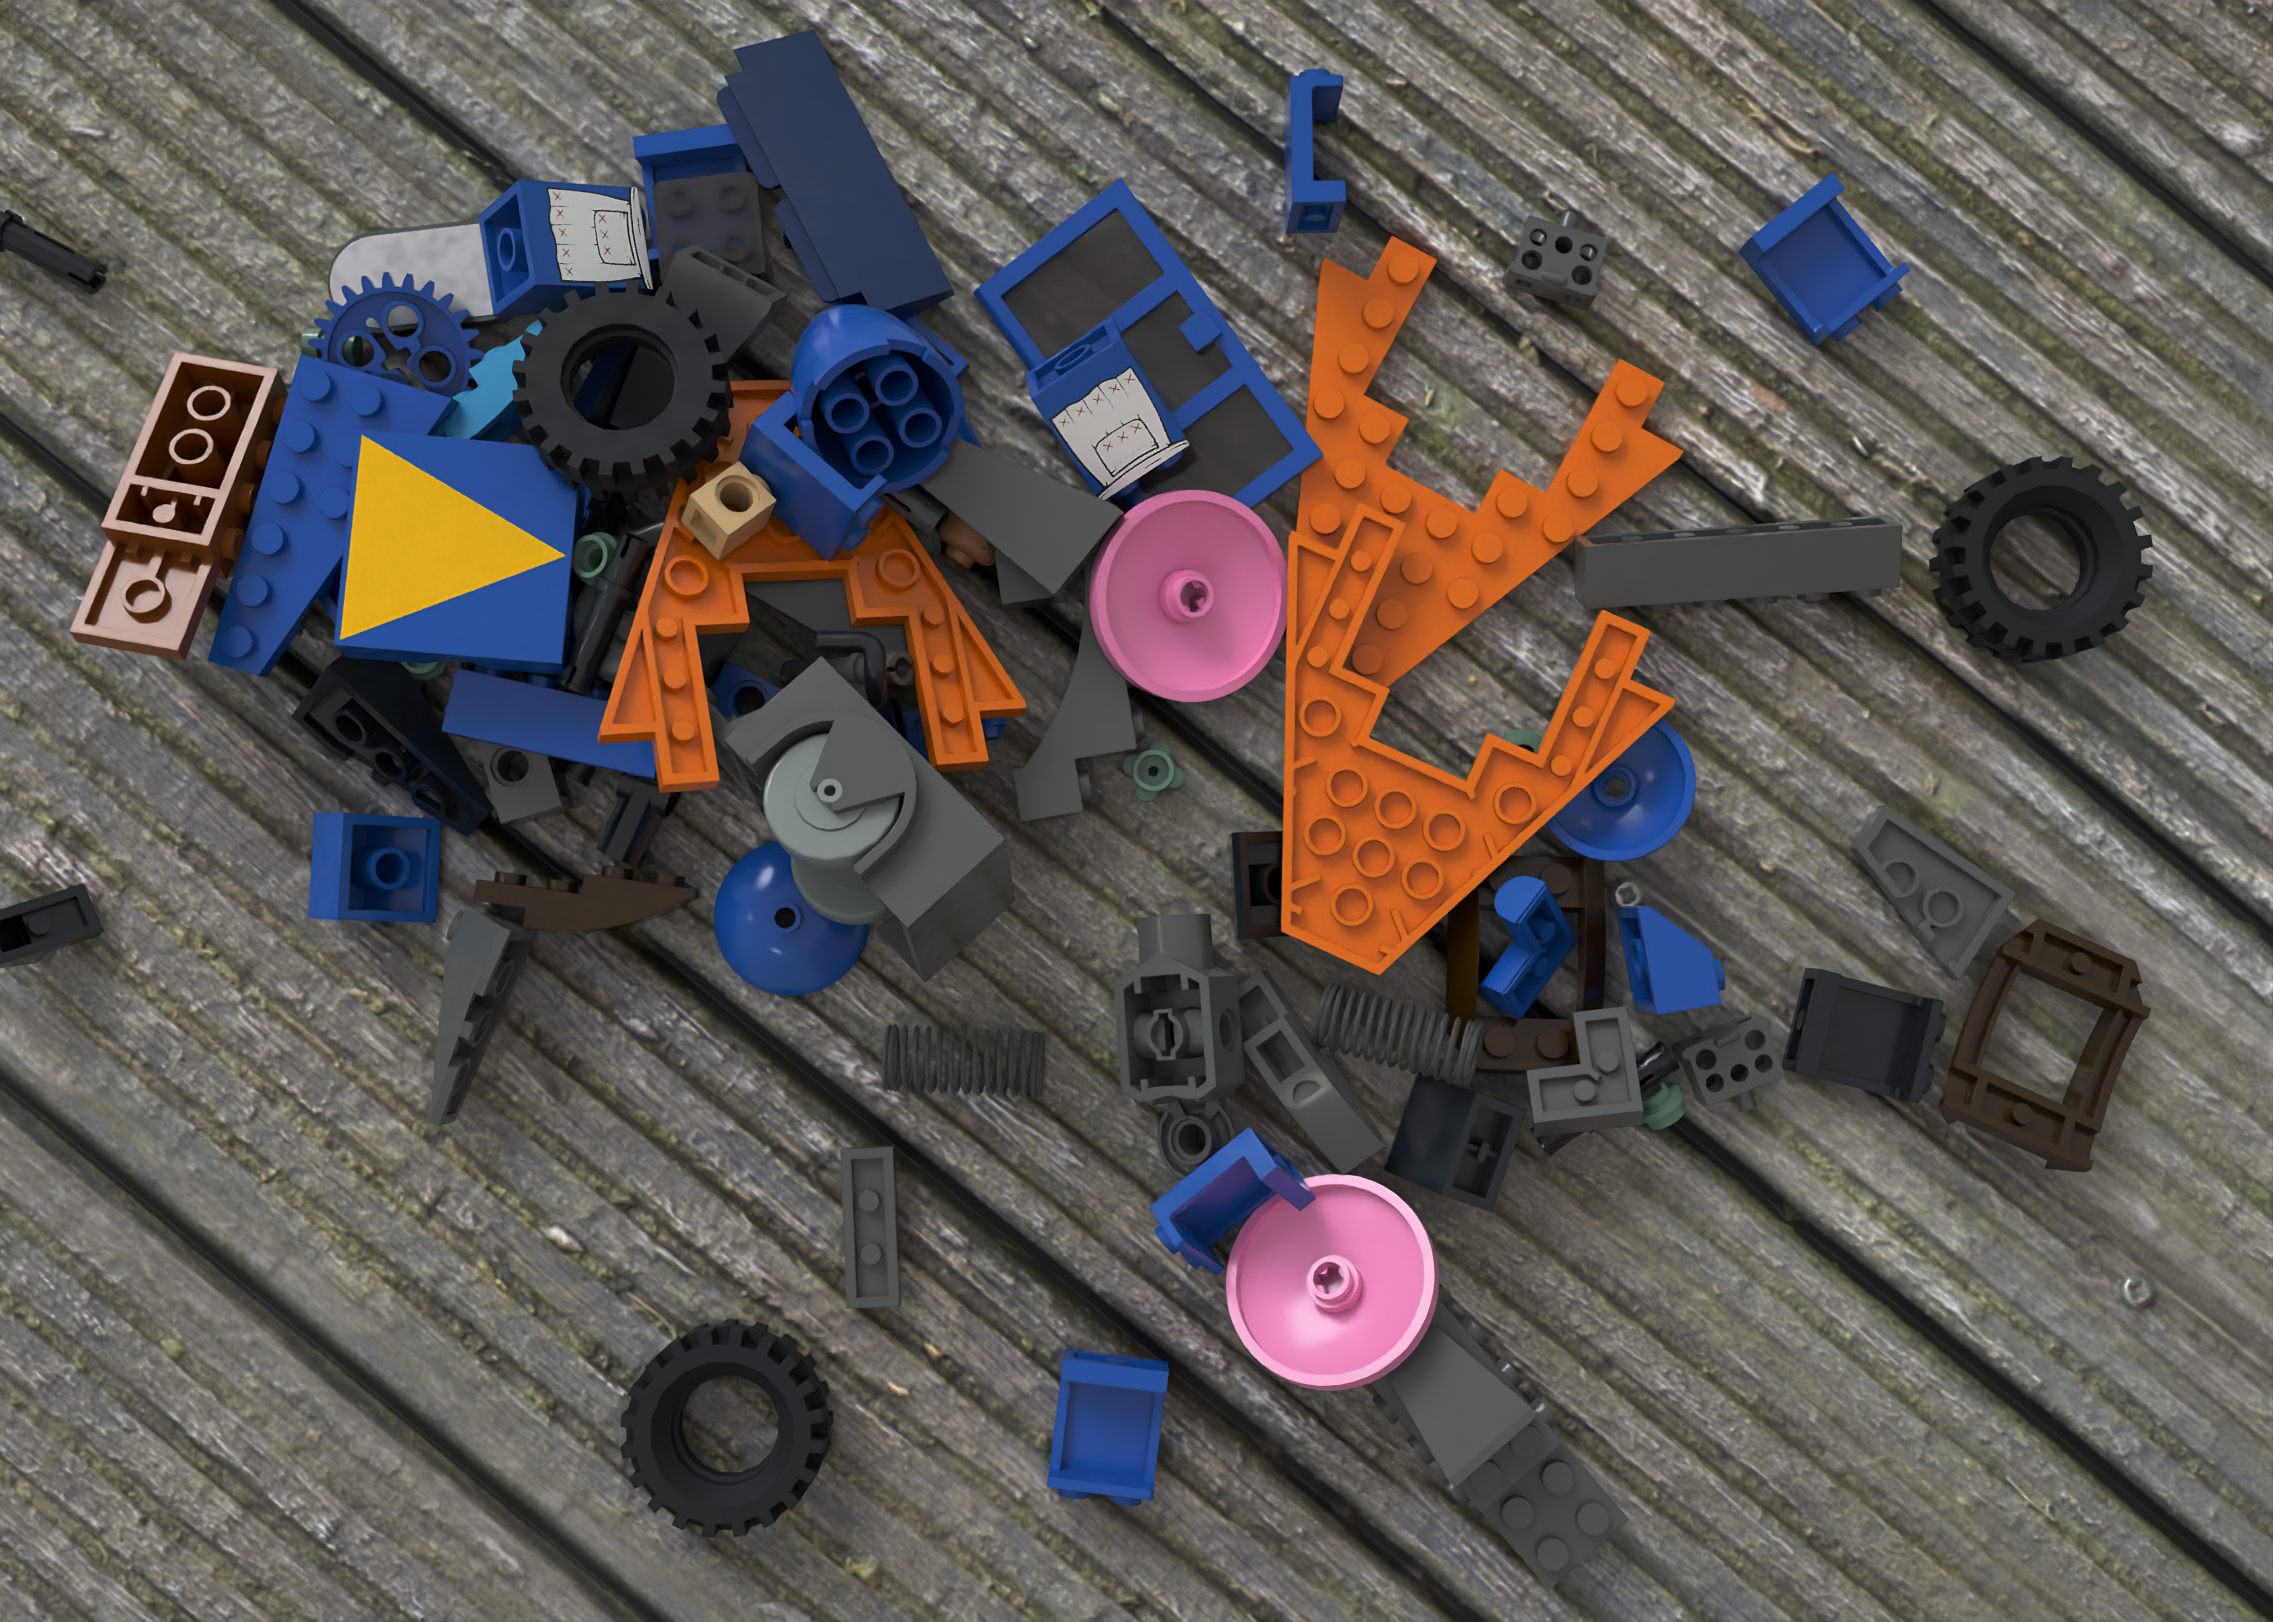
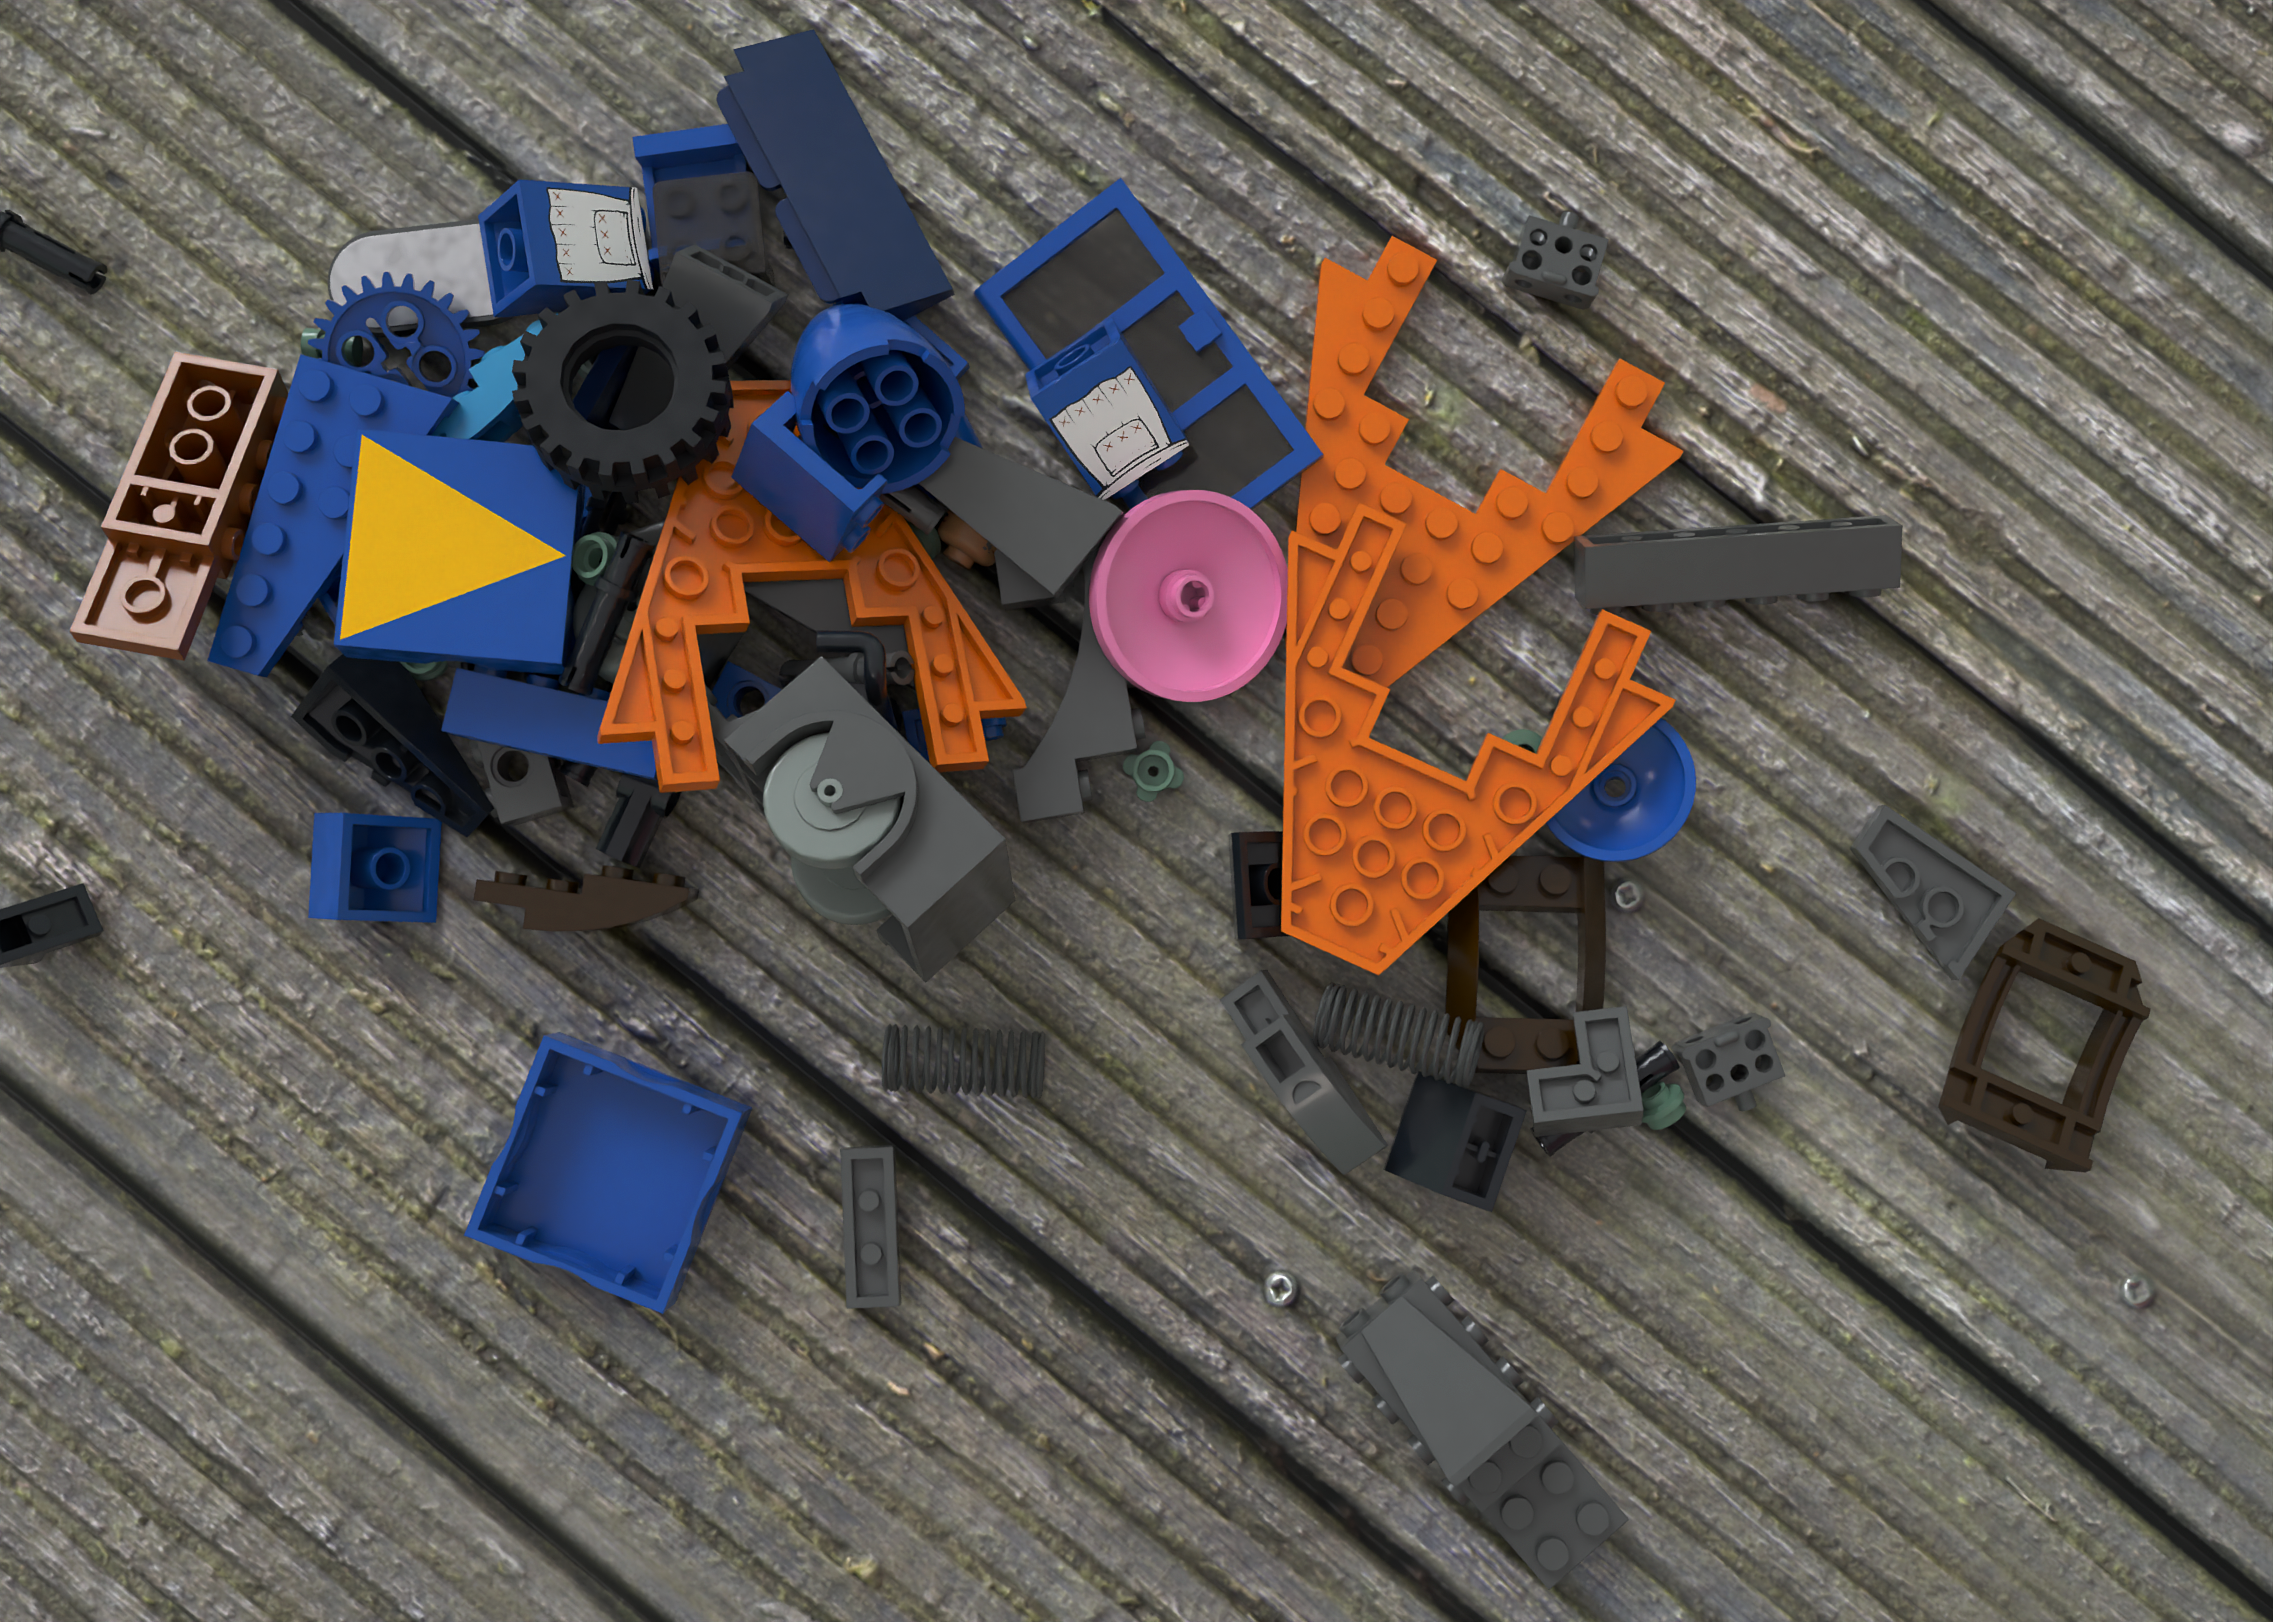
(477, 982): dark grey wedge -> none
(609, 1171): none -> blue tile
(678, 1477): black tyre -> none
(718, 526): tan brick -> none
(762, 951): blue dish -> none
(1107, 1426): blue panel -> none
(1181, 1037): dark grey brick -> none
(1225, 1194): blue panel -> none
(1309, 203): blue panel -> none
(1334, 1287): bright pink dish -> none
(1538, 945): blue brick -> none
(1666, 964): blue slope -> none
(1822, 264): blue panel -> none
(1864, 1035): black panel -> none
(2102, 536): black tyre -> none

